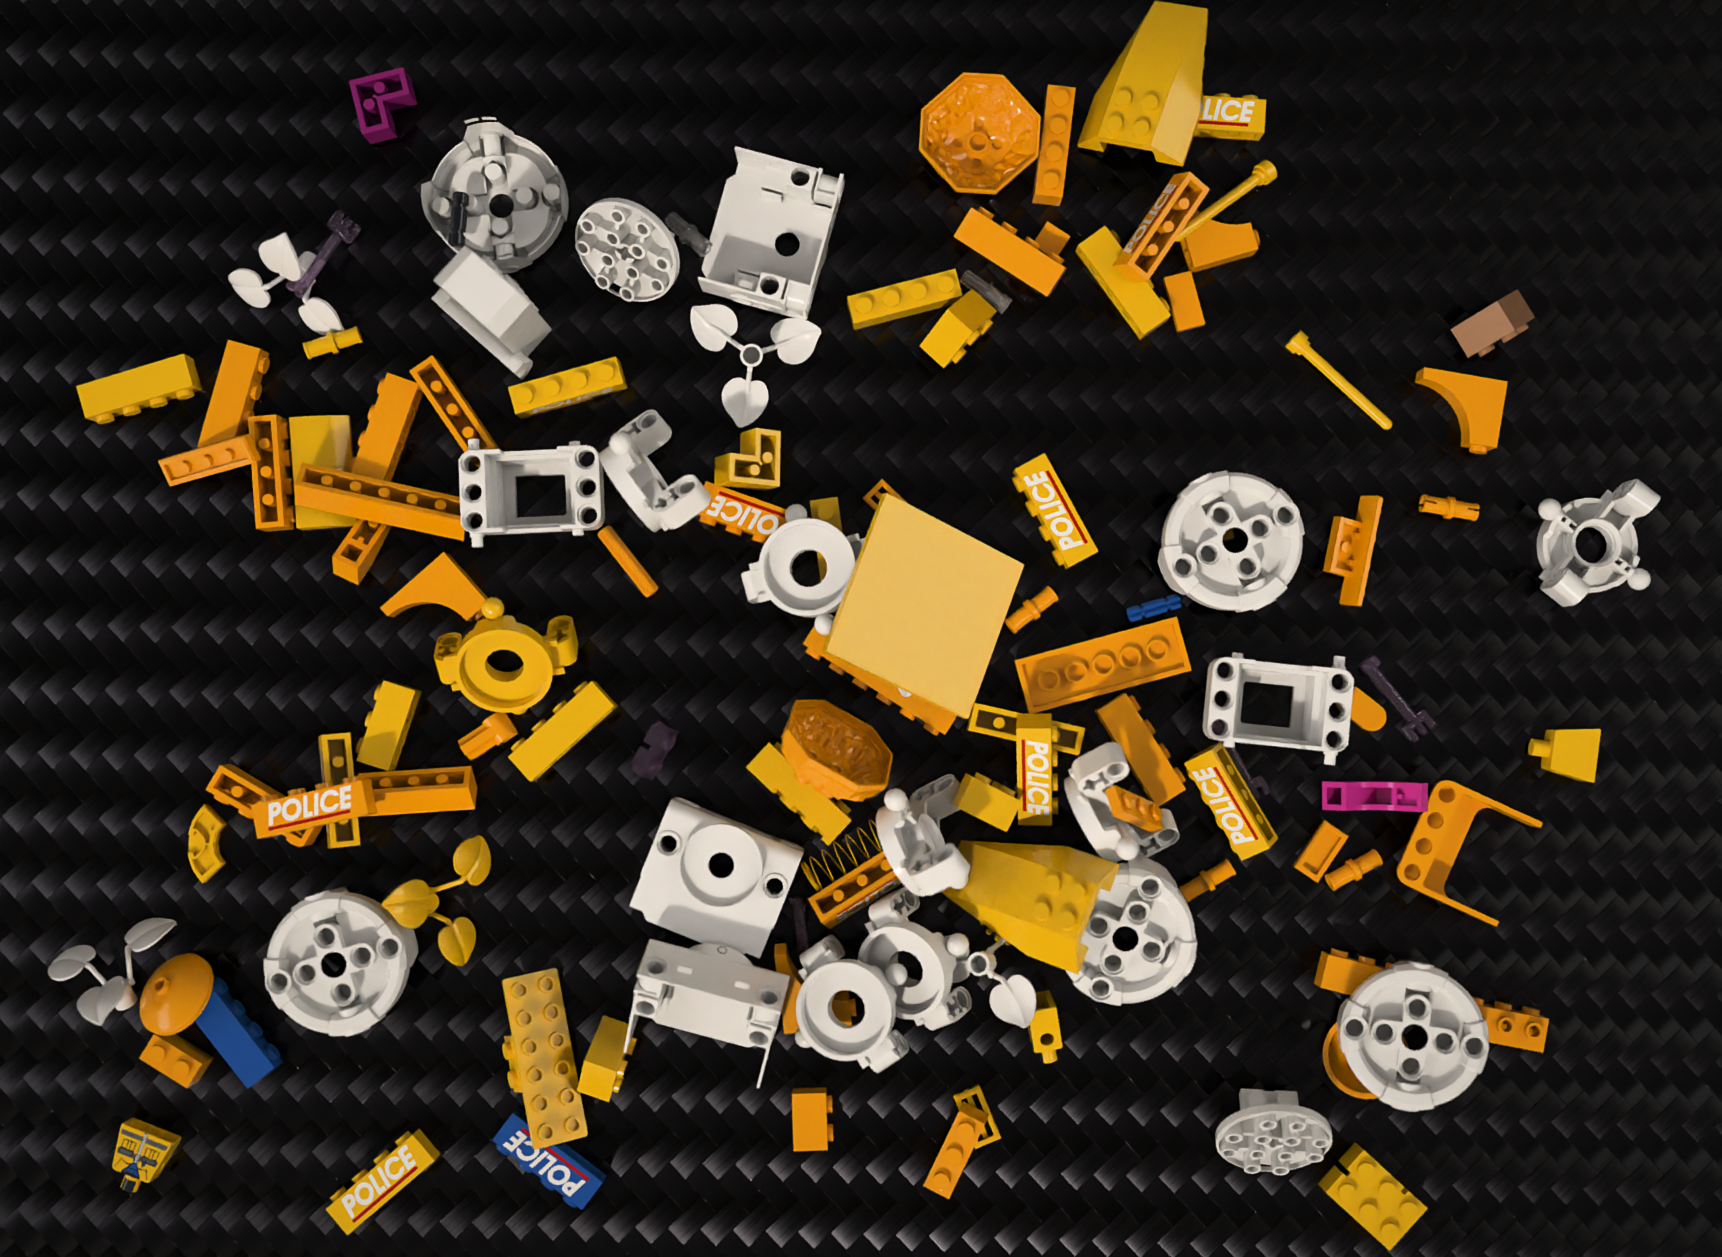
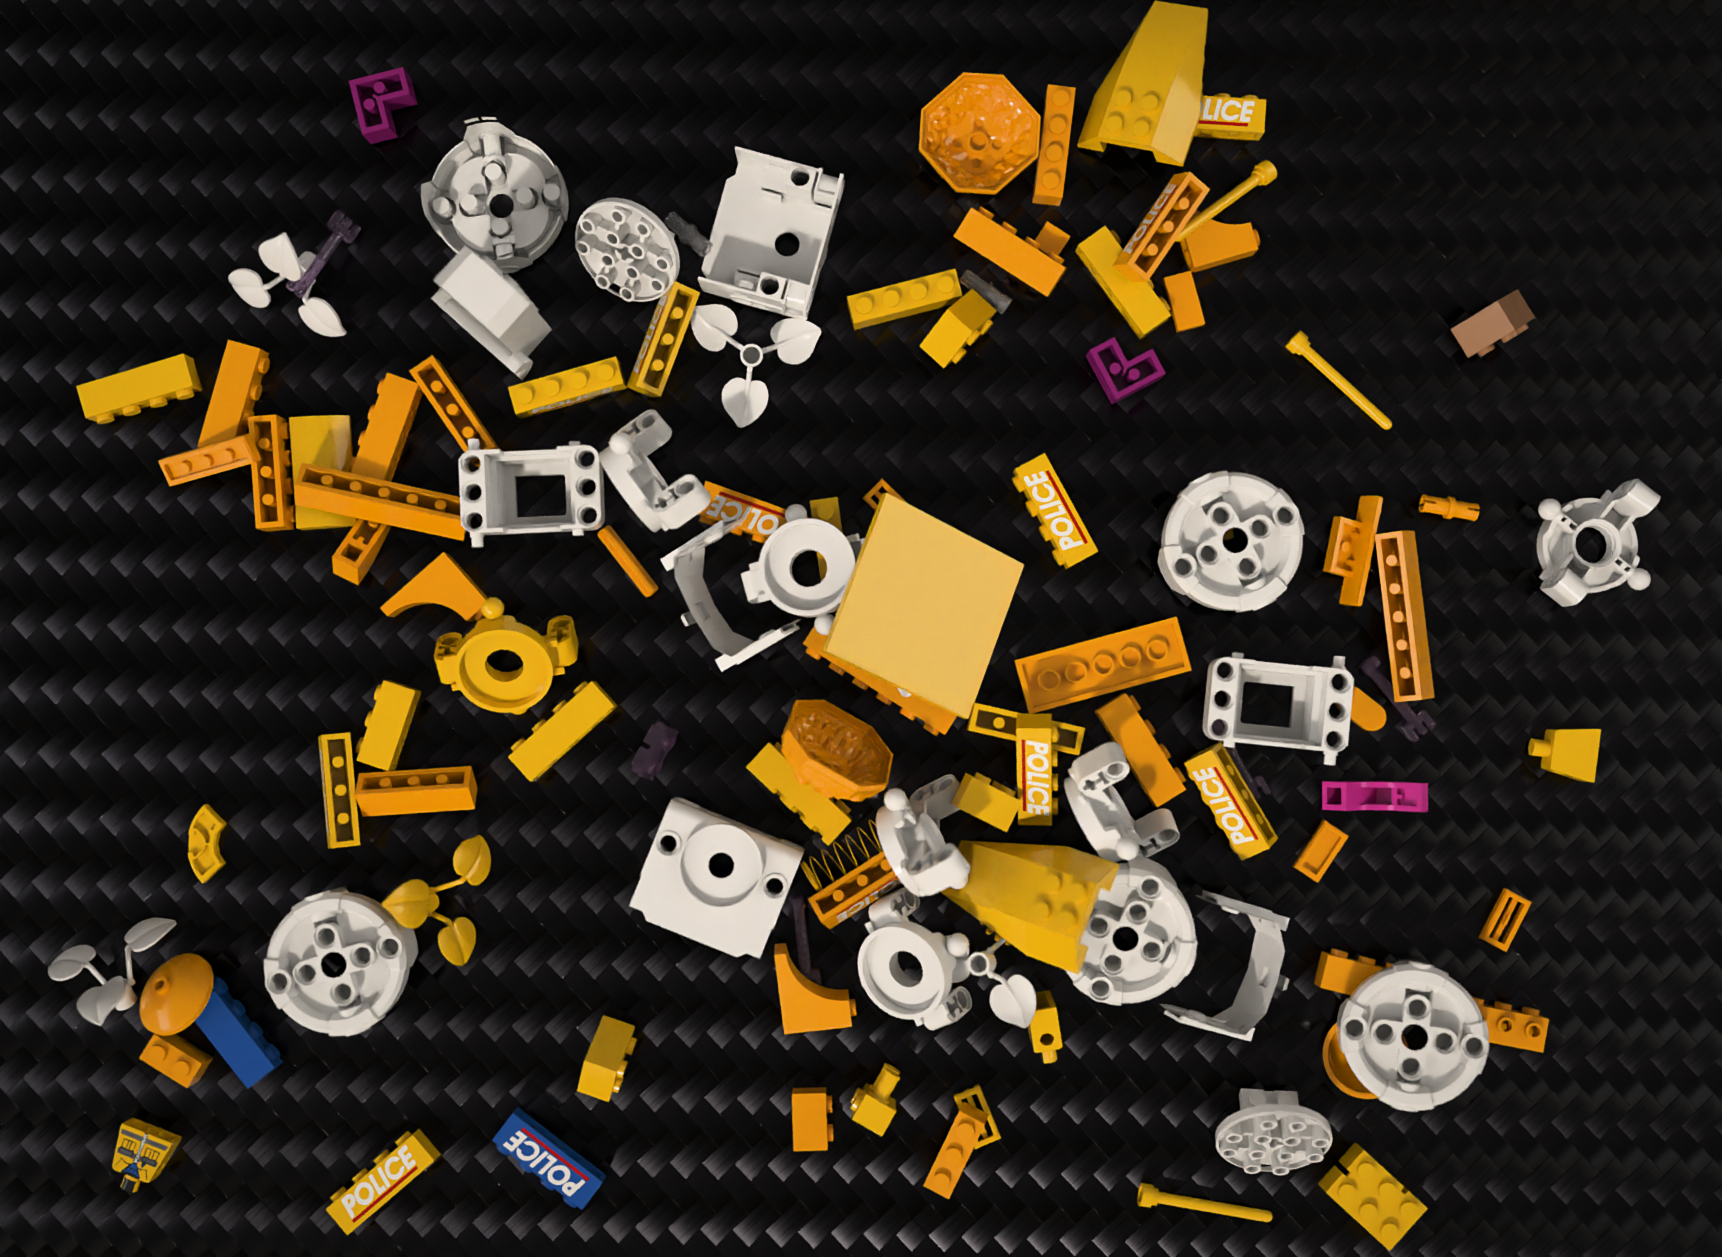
(242, 790): light orange brick -> none
(313, 808): light orange brick -> none
(332, 342): yellow pin -> none
(458, 219): black axle -> none
(494, 731): light orange piece -> none
(543, 1058): yellow bracket -> none
(663, 340): none -> yellow brick
(688, 572): none -> white animal
(709, 994): white piece -> none
(755, 466): yellow brick -> none
(870, 1040): white piece -> none
(873, 1103): none -> yellow brick
(1031, 609): light orange pin -> none
(1123, 377): none -> magenta brick
(1134, 809): light orange plate -> none
(1151, 1196): none -> yellow piece
(1153, 607): blue axle -> none
(1207, 880): light orange pin -> none
(1259, 980): none -> white animal
(1353, 869): light orange pin -> none
(1404, 616): none -> light orange brick
(1440, 837): light orange windscreen -> none
(1476, 404): light orange arch -> none
(1495, 914): none -> light orange tile

